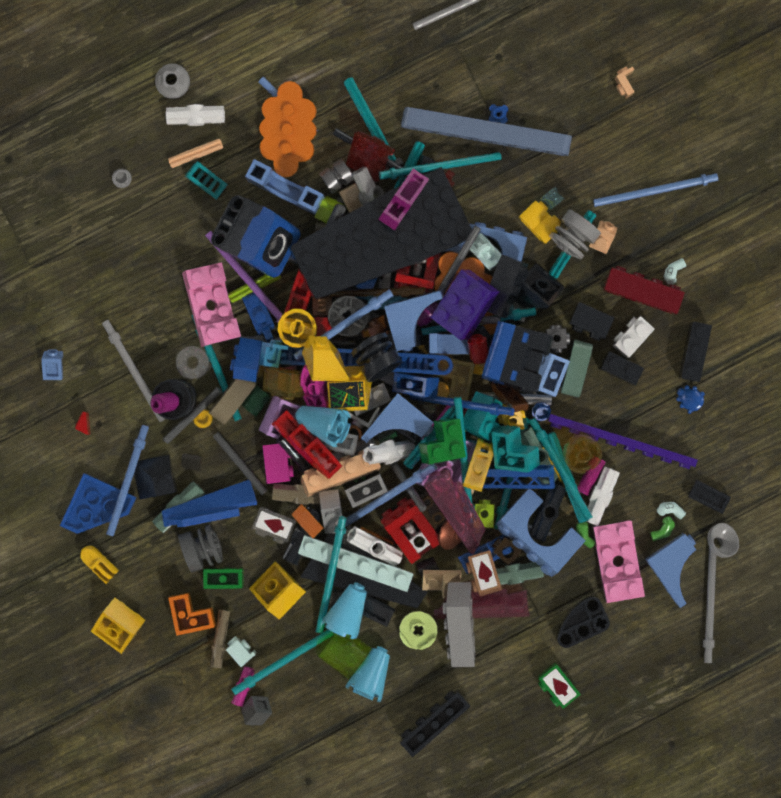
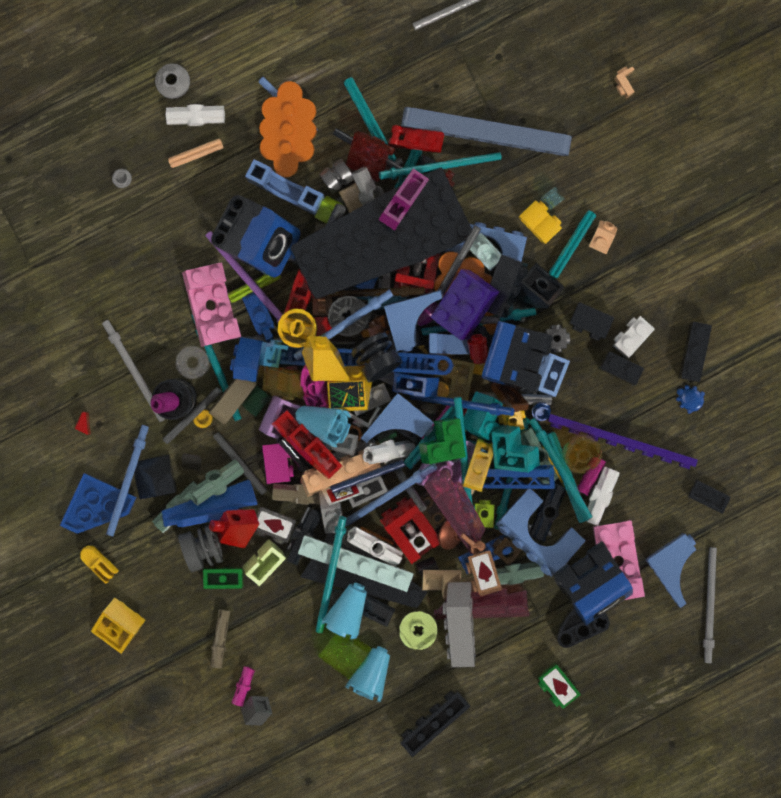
(52, 365): medium blue bracket -> none
(186, 619): orange brick -> none
(189, 175): teal slope -> none
(216, 482): none -> sand green piece
(235, 527): none -> red torso
(240, 651): light aqua brick -> none
(250, 681): teal bar -> none
(262, 566): none -> yellowish green piece
(277, 590): yellow slope -> none
(307, 521): orange sticker -> none
(333, 498): none -> sticker
(367, 476): none -> dark blue bar
(416, 139): none -> red plate
(476, 547): none -> nougat hand
(502, 110): blue plate -> none
(574, 234): light grey wheel -> none
(577, 368): sand green beam -> none
(582, 530): bright green arm -> none
(593, 583): none -> piece
(644, 291): dark red brick -> none
(656, 190): medium blue bar -> none
(665, 531): bright green arm -> none
(671, 271): light aqua arm -> none
(671, 507): light aqua arm -> none
(728, 540): light grey piece -> none

